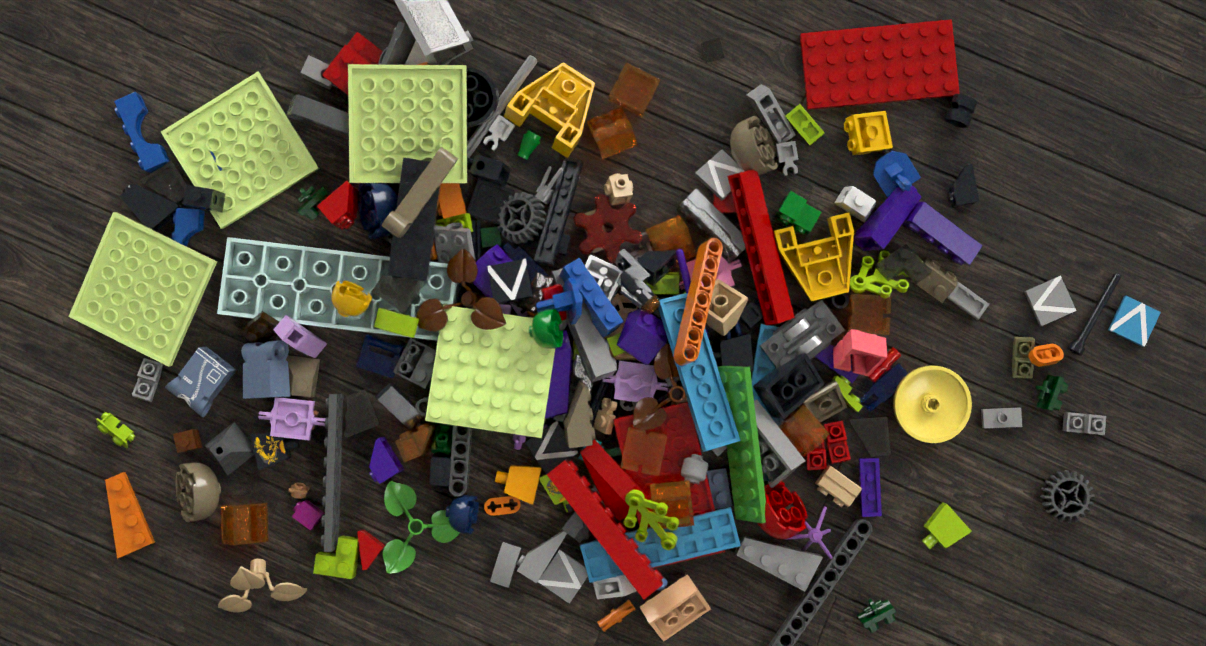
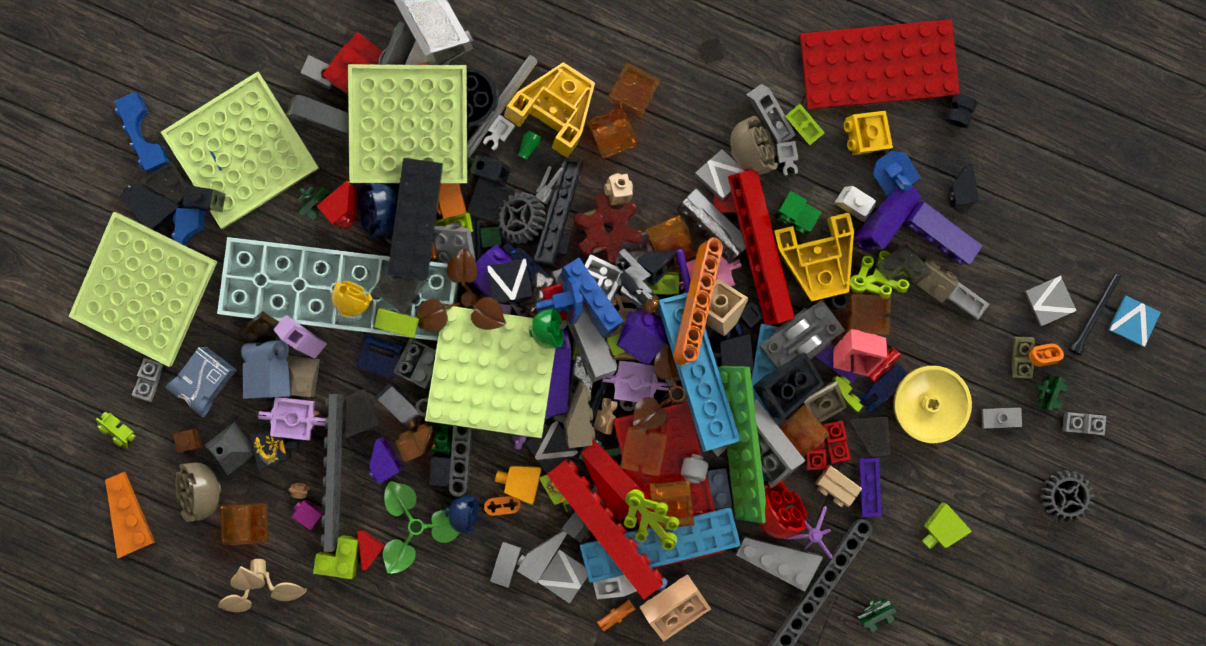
(402, 218): dark tan beam -> none

